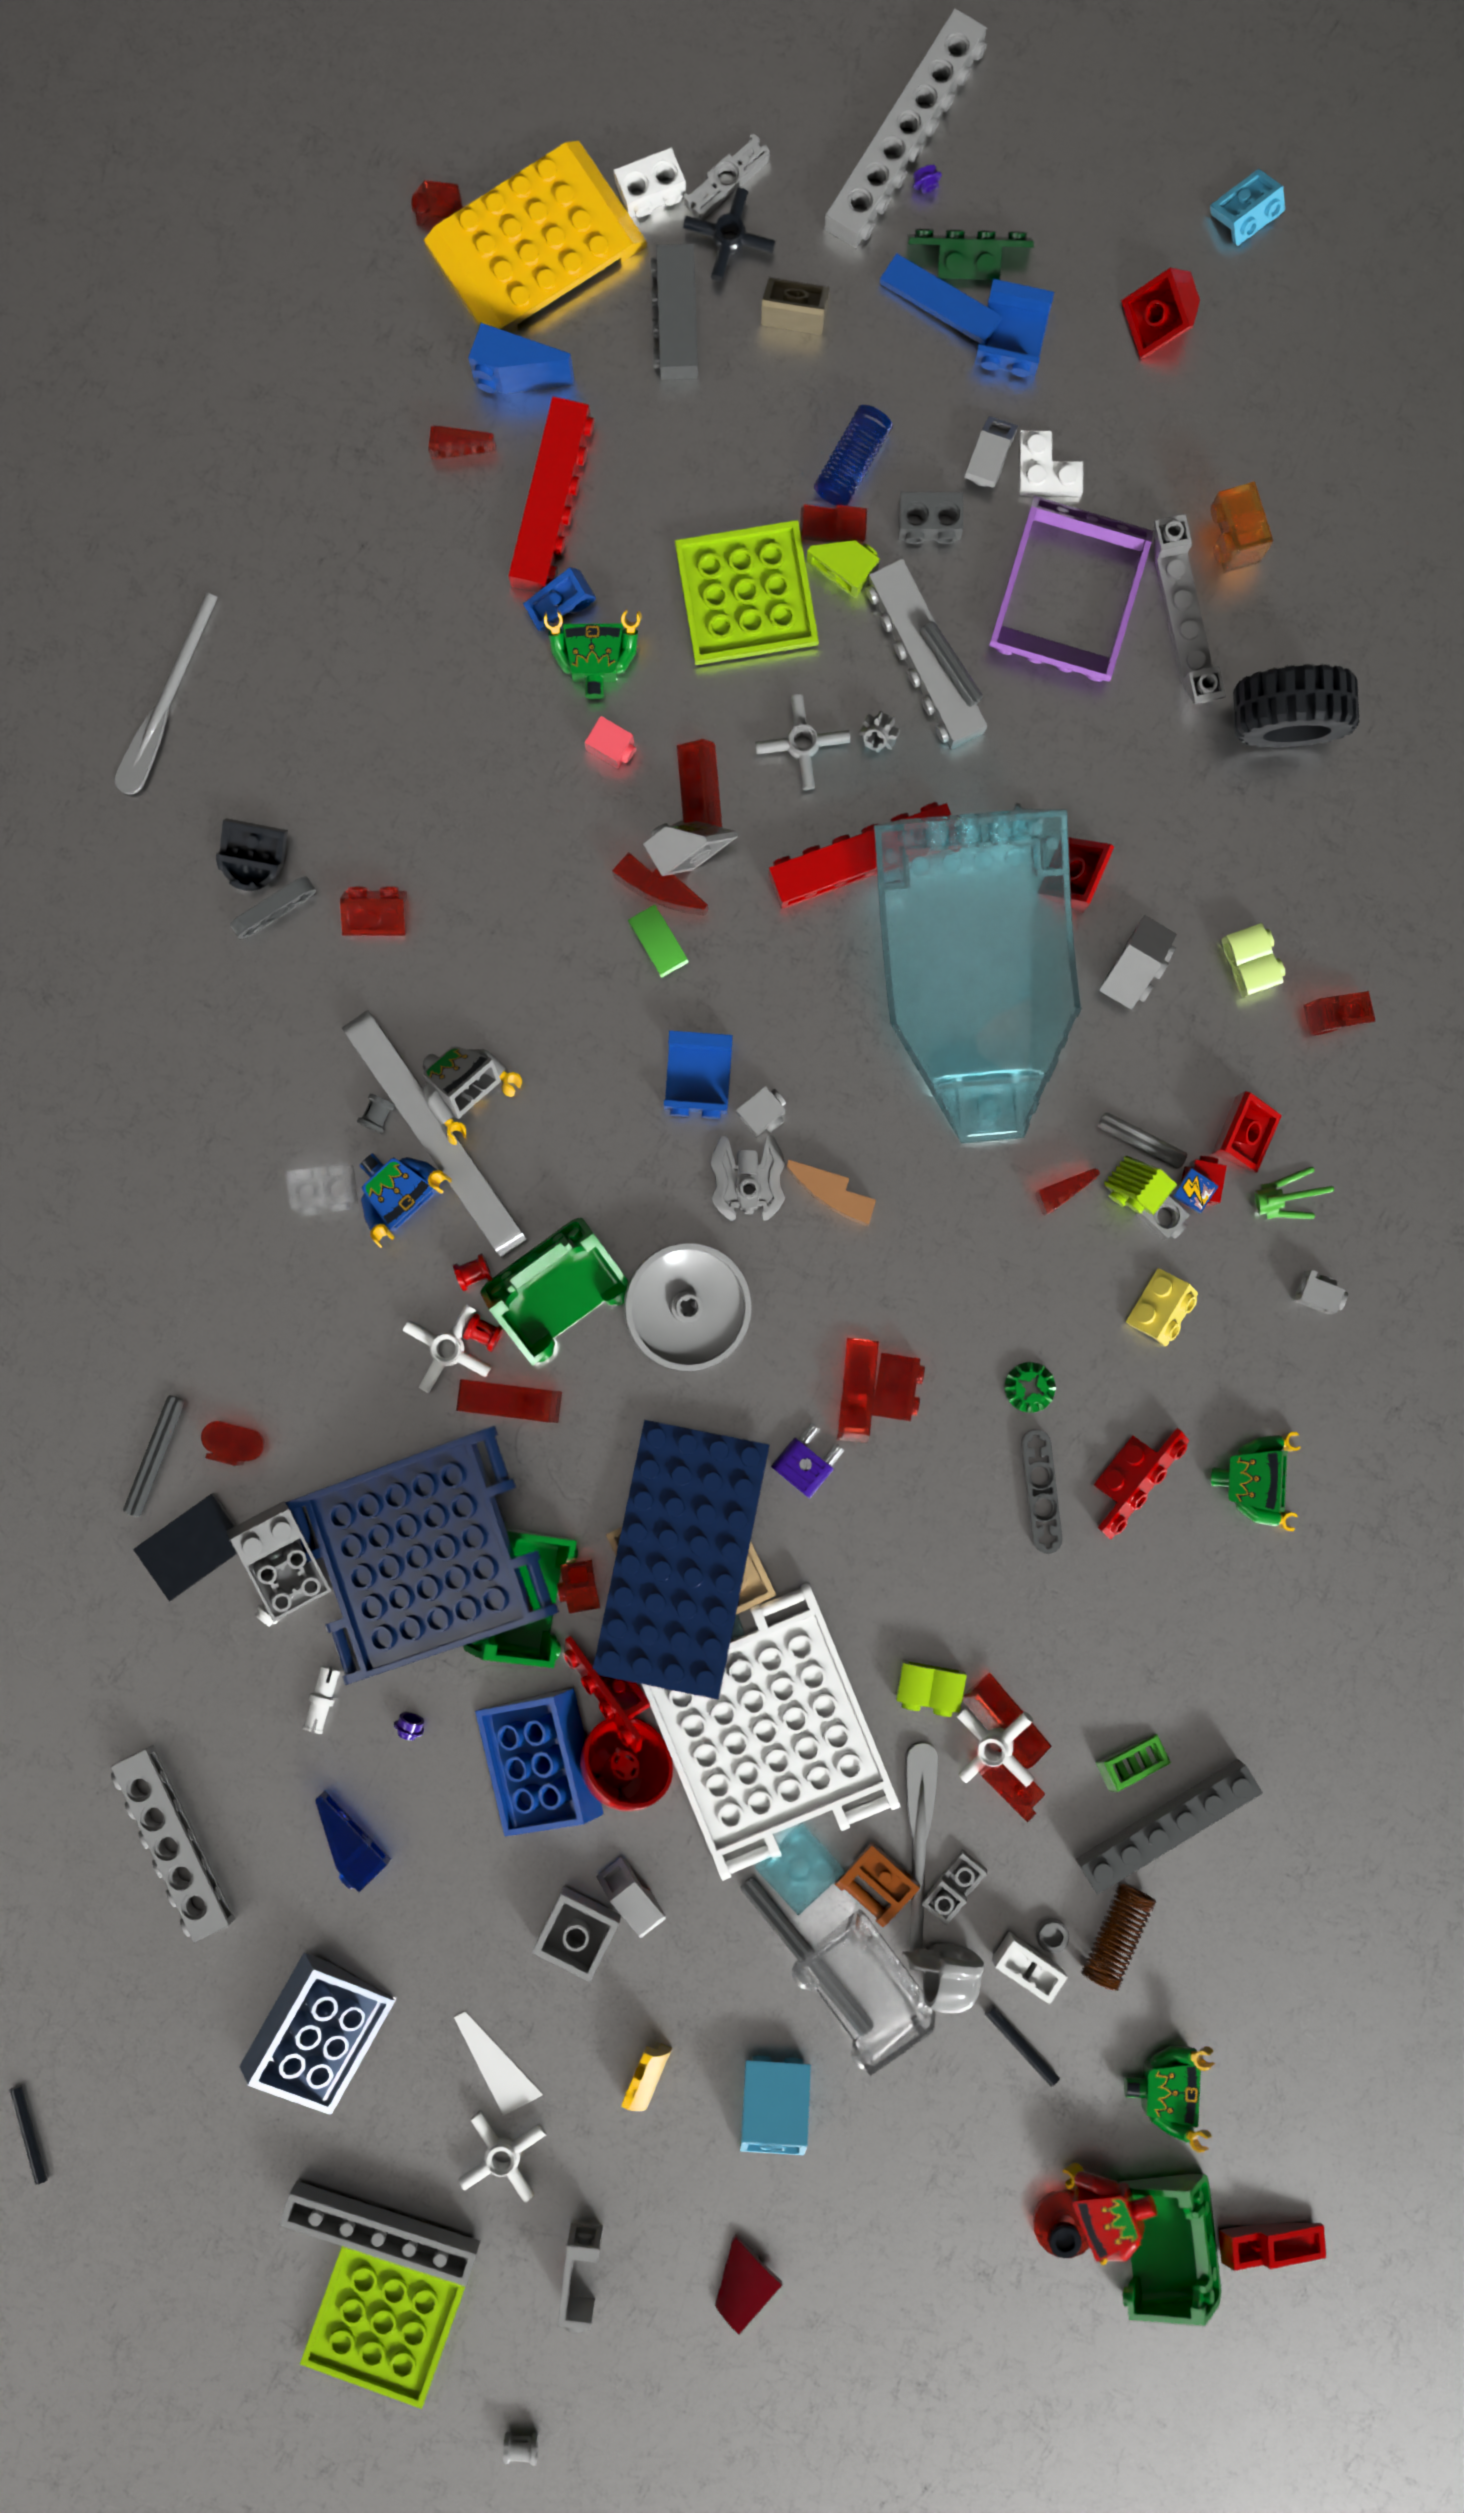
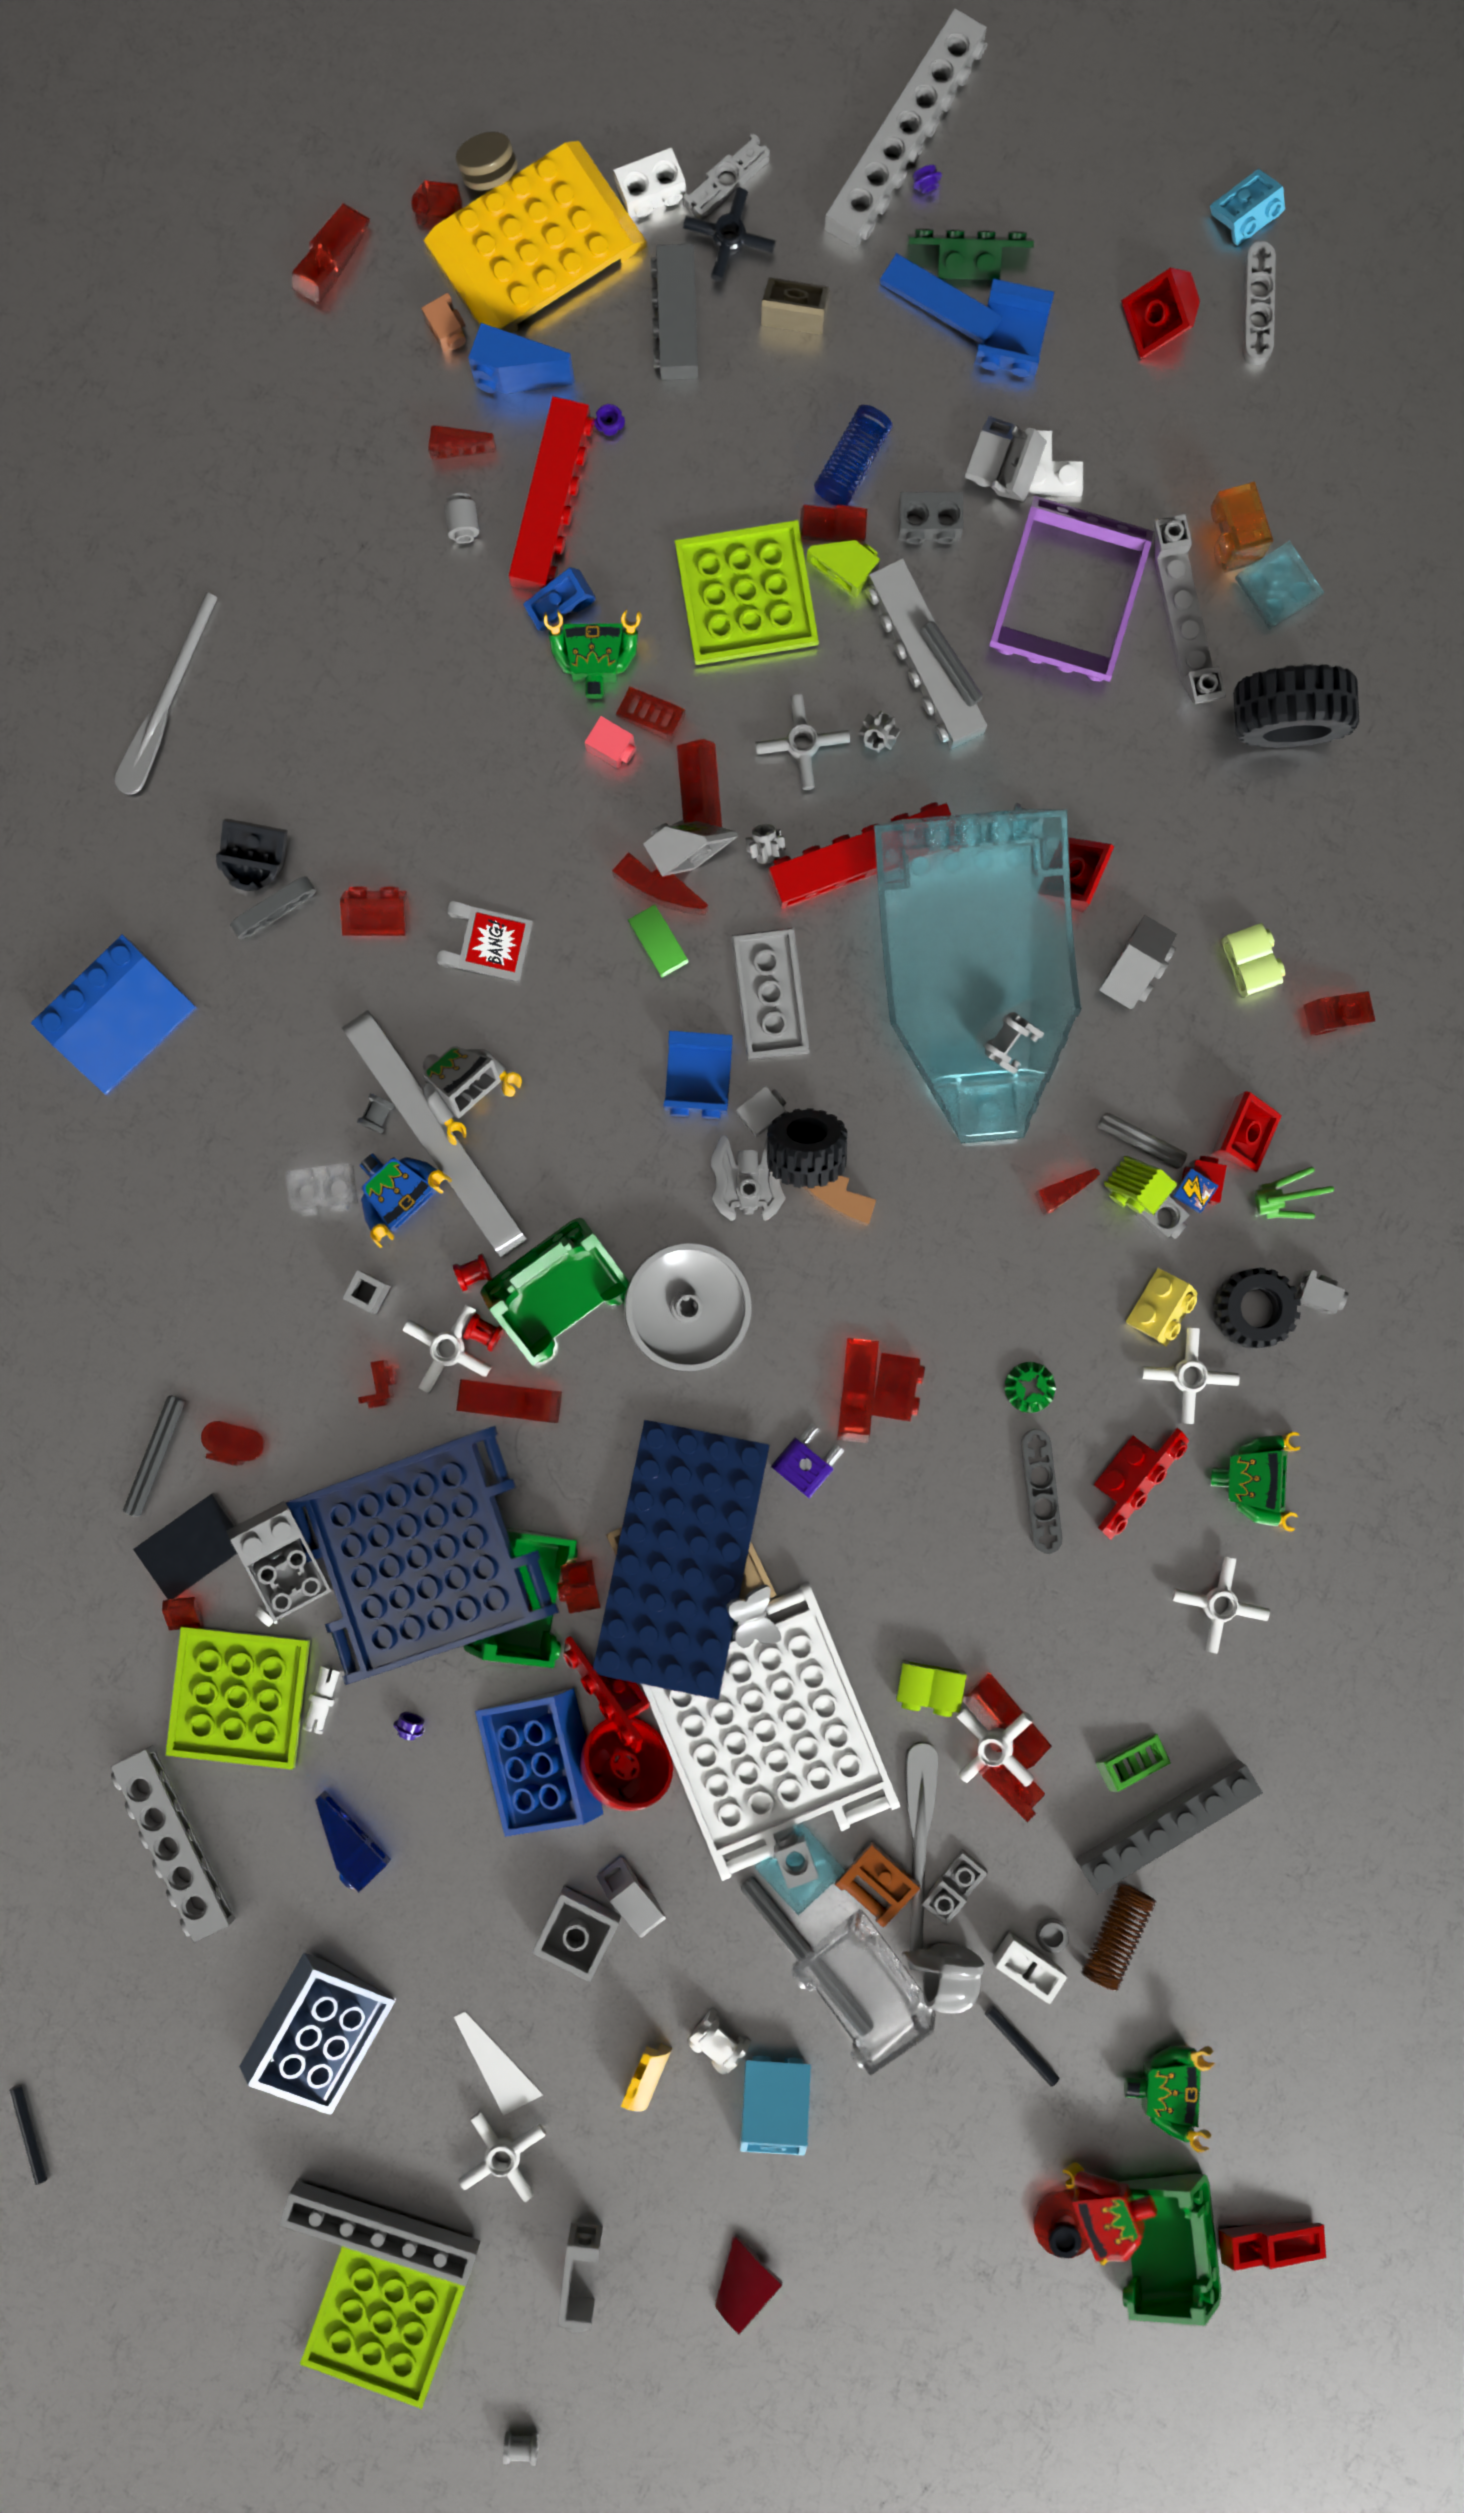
(113, 1014): none -> blue slope
(181, 1613): none -> clear red plate
(237, 1697): none -> lime plate
(329, 253): none -> clear red slope
(366, 1292): none -> light grey brick
(384, 1378): none -> clear red bracket
(444, 323): none -> nougat brick
(461, 518): none -> light grey brick
(486, 160): none -> dark tan head
(492, 943): none -> flag
(605, 412): none -> dark purple plate
(676, 712): none -> clear red slope
(717, 2044): none -> white piece
(752, 1618): none -> light grey animal
(765, 843): none -> light grey gear
(770, 994): none -> light grey tile
(799, 1874): none -> light grey brick
(807, 1148): none -> black tyre
(1012, 1028): none -> light grey piece
(1020, 464): none -> light grey hinge
(1176, 1375): none -> white bar
(1233, 1608): none -> white bar
(1259, 303): none -> light grey beam
(1279, 585): none -> clear light blue plate
(1283, 1303): none -> black tyre

